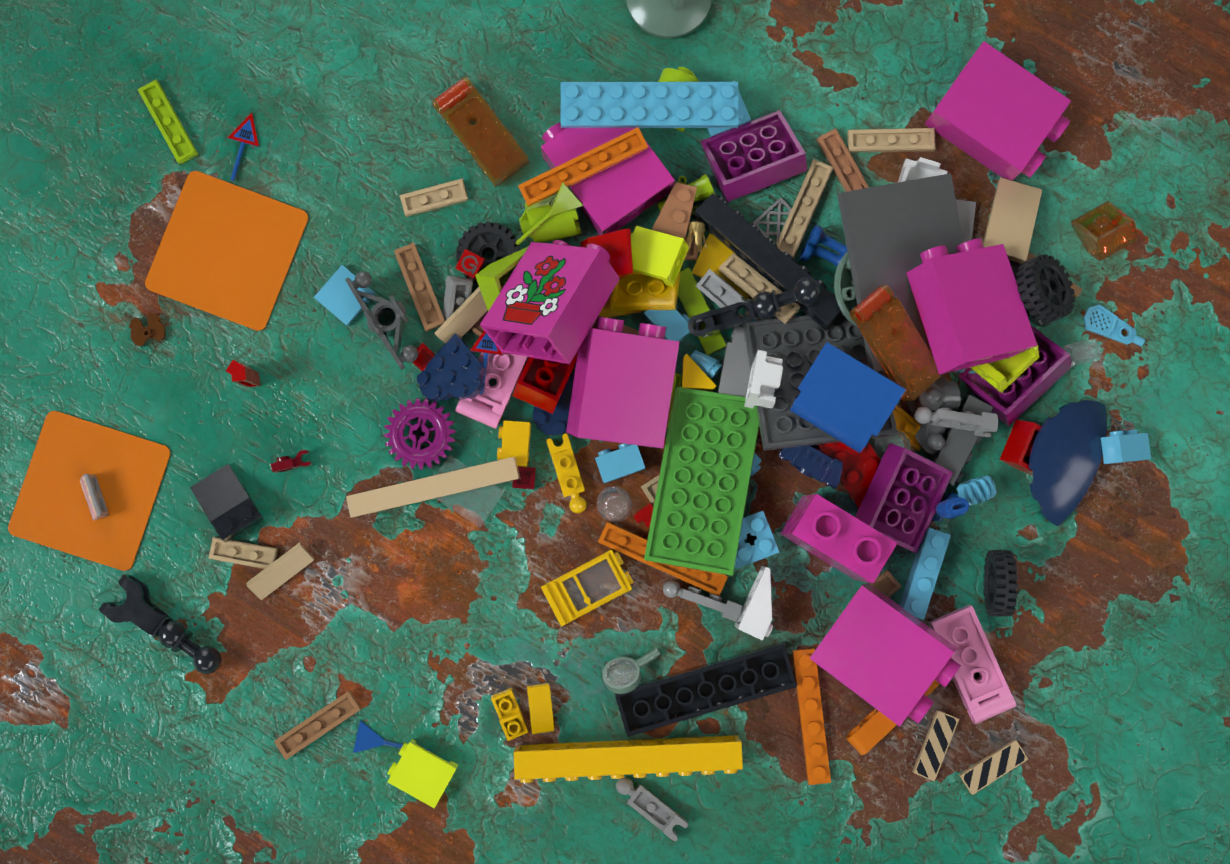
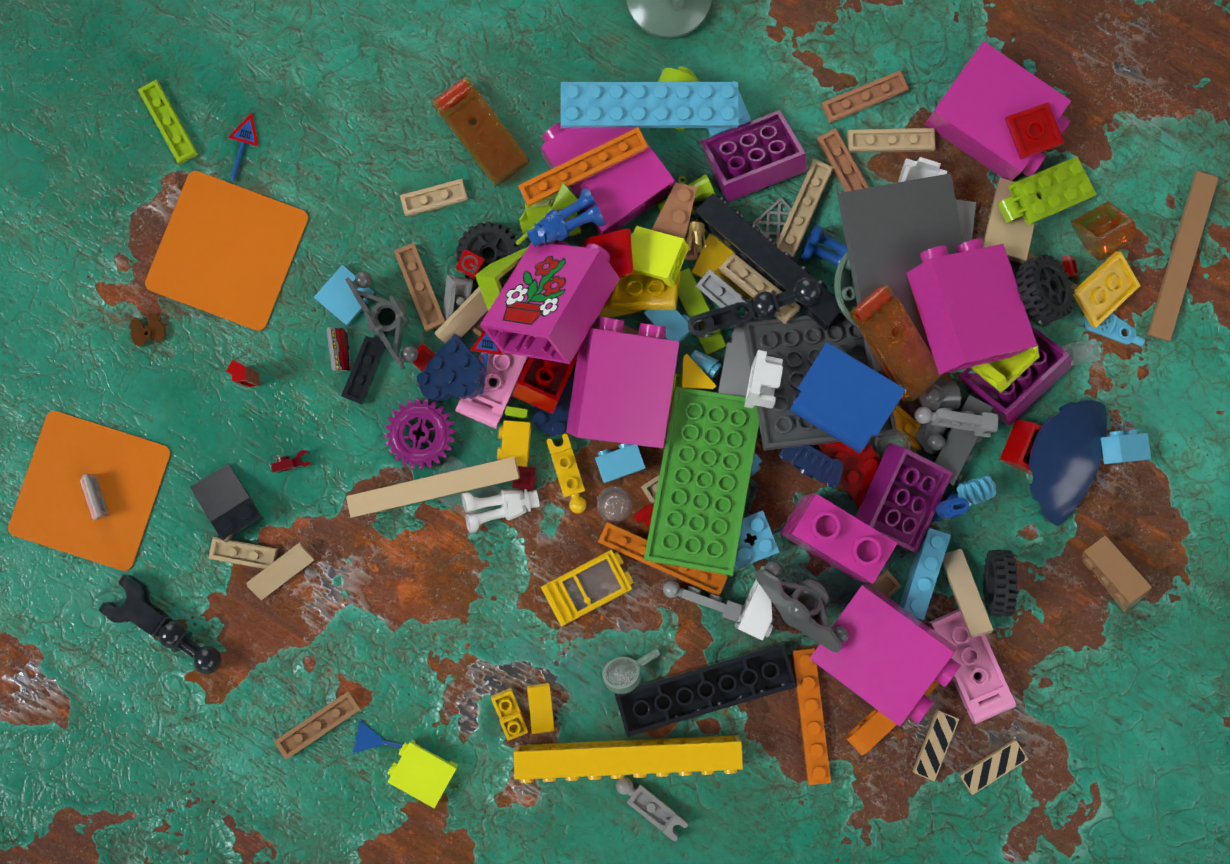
(339, 349): none -> slope
(364, 370): none -> black plate
(512, 502): none -> white piece
(516, 412): none -> lime tile
(554, 227): none -> blue piece
(802, 606): none -> dark grey piece
(864, 97): none -> nougat tile
(966, 594): none -> tan tile
(1034, 130): none -> red tile
(1058, 190): none -> lime hinge
(1070, 265): none -> red tile
(1106, 289): none -> yellow tile
(1116, 573): none -> medium nougat wedge
(1182, 256): none -> medium nougat tile

